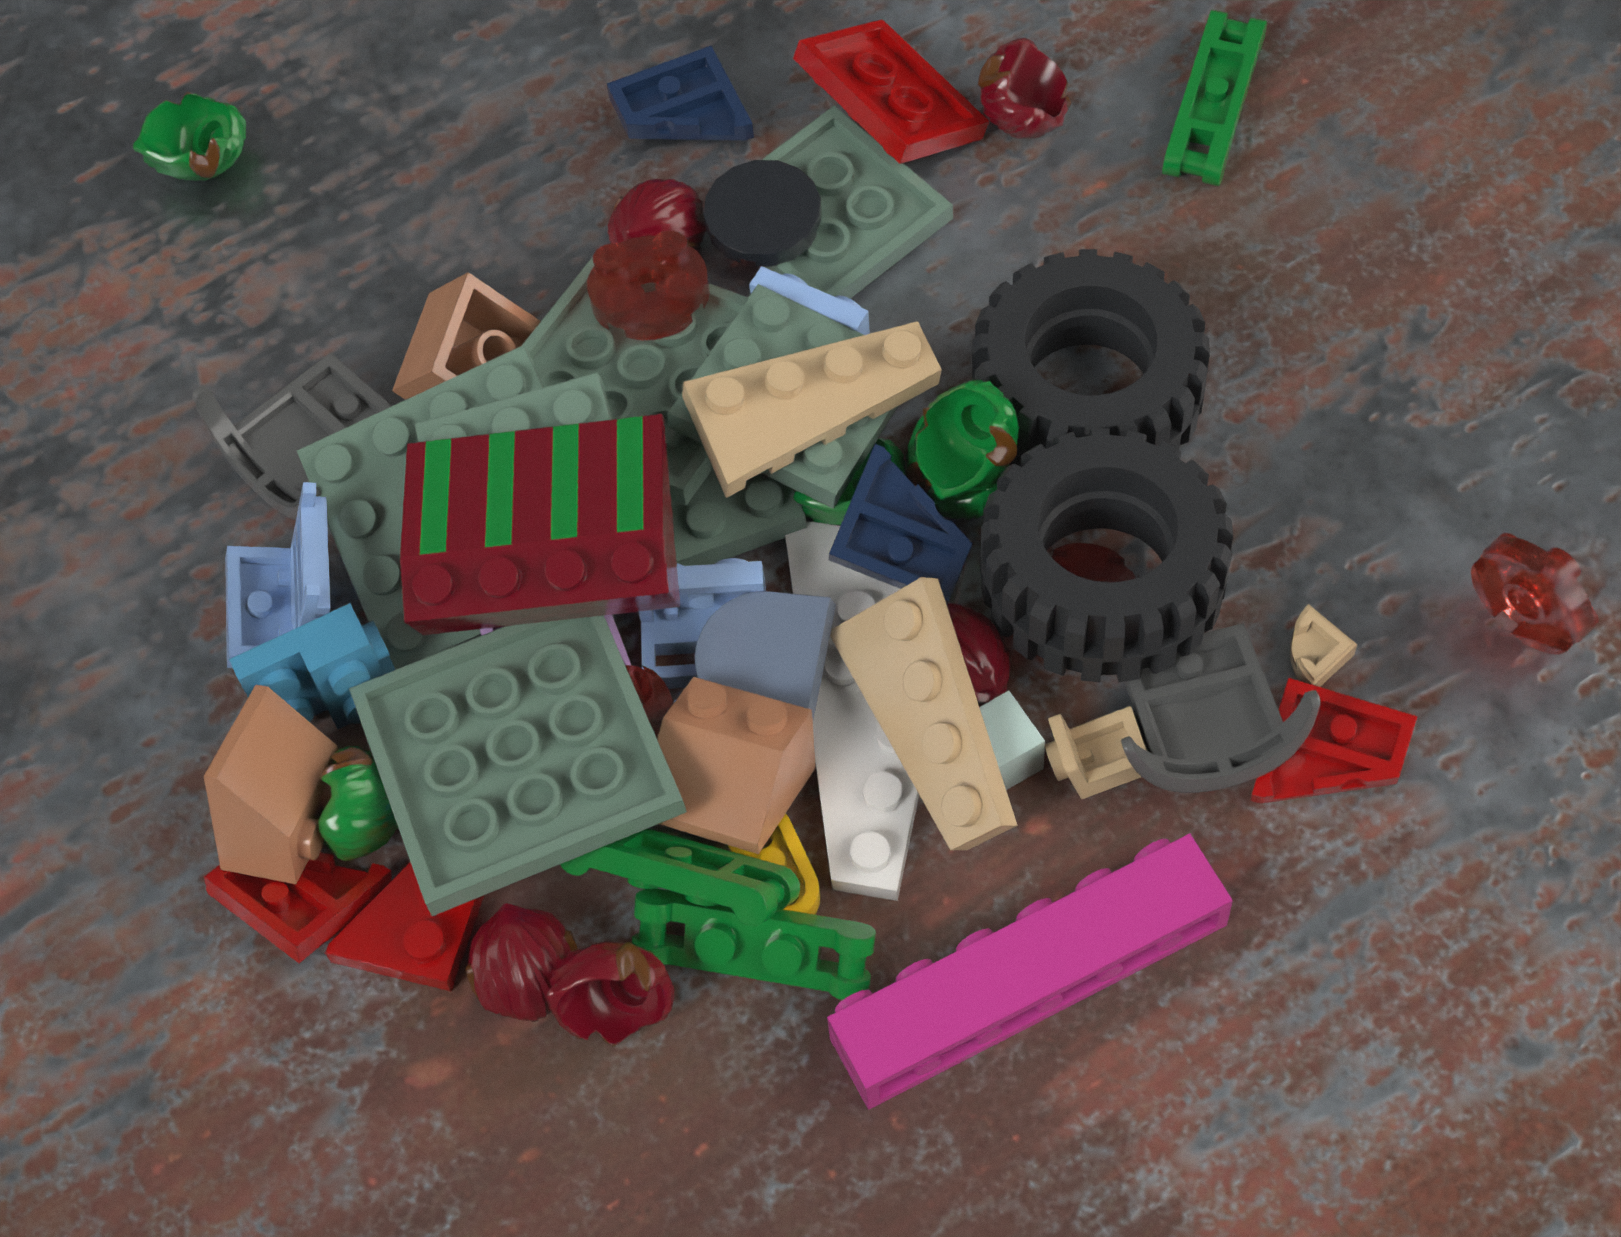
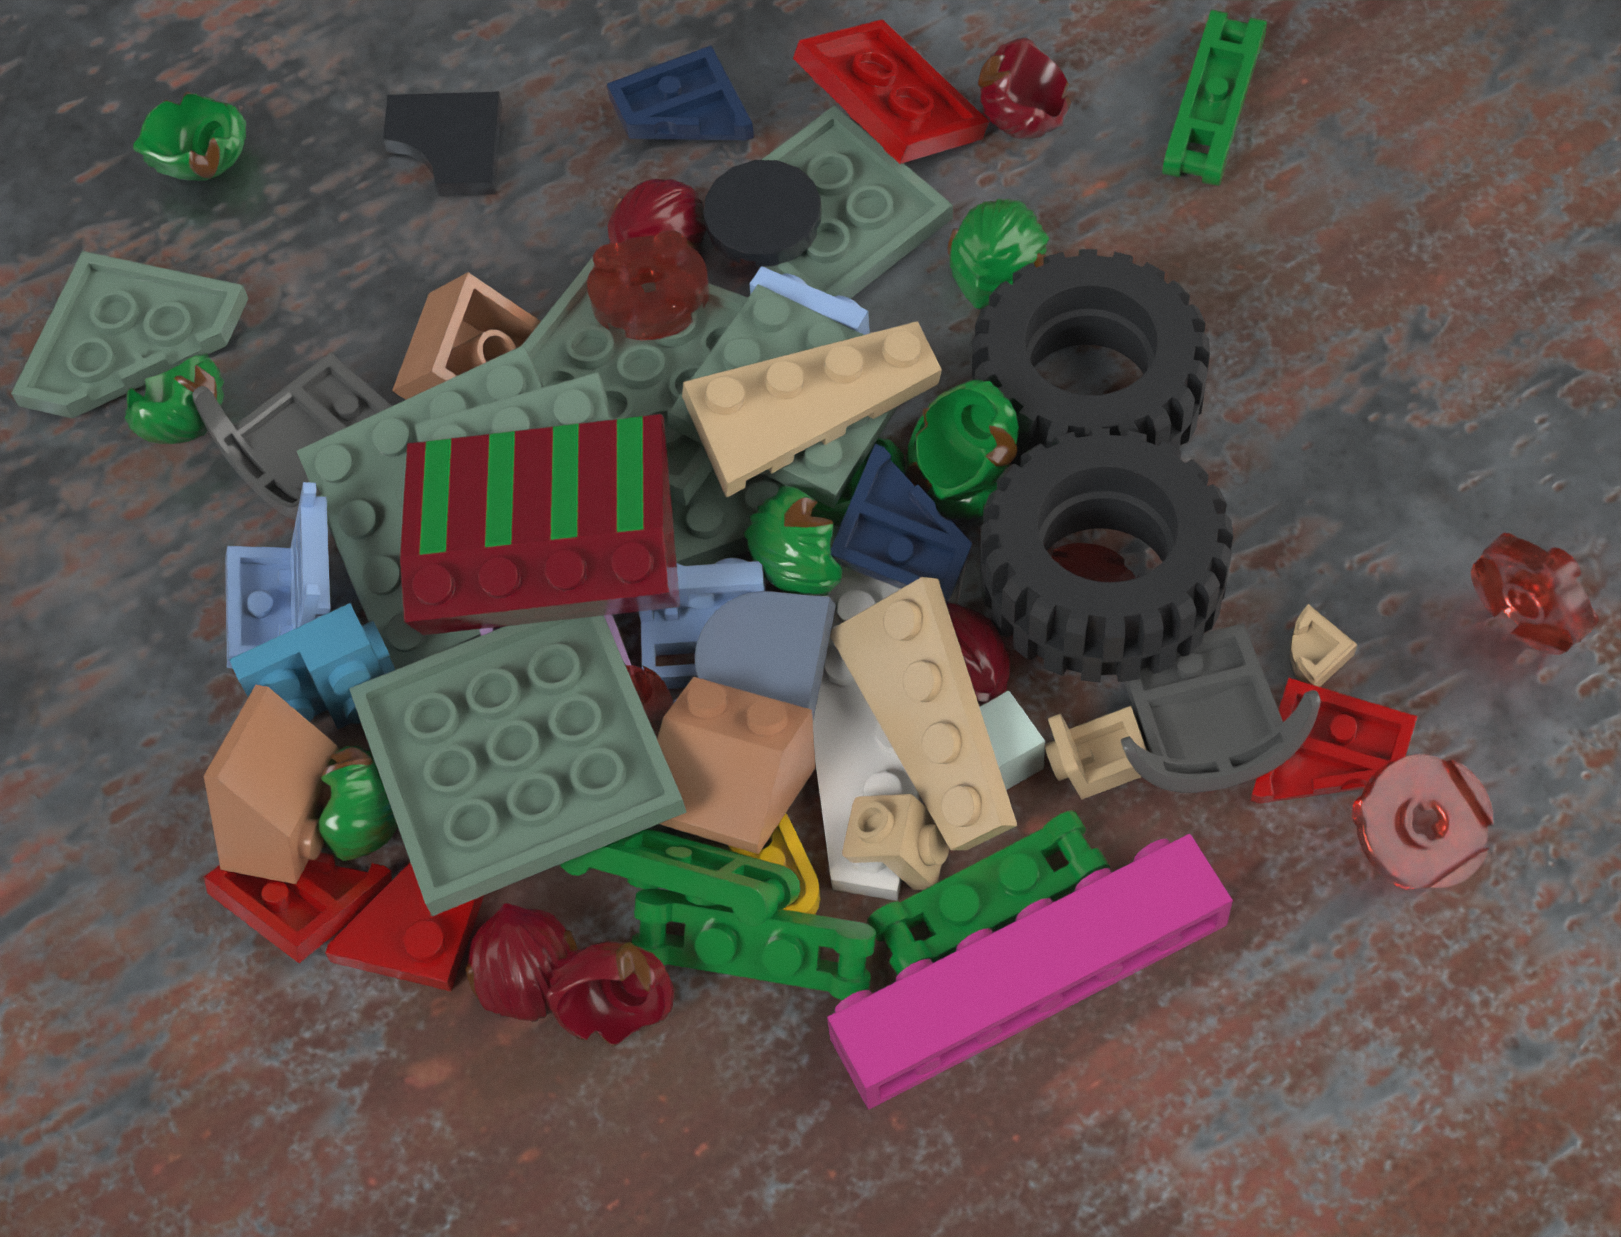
(120, 327): none -> sand green plate
(168, 408): none -> green hair
(449, 134): none -> black tile
(793, 544): none -> green hair
(899, 835): none -> tan bracket
(987, 892): none -> green plate
(993, 245): none -> green hair
(1461, 831): none -> clear red plate

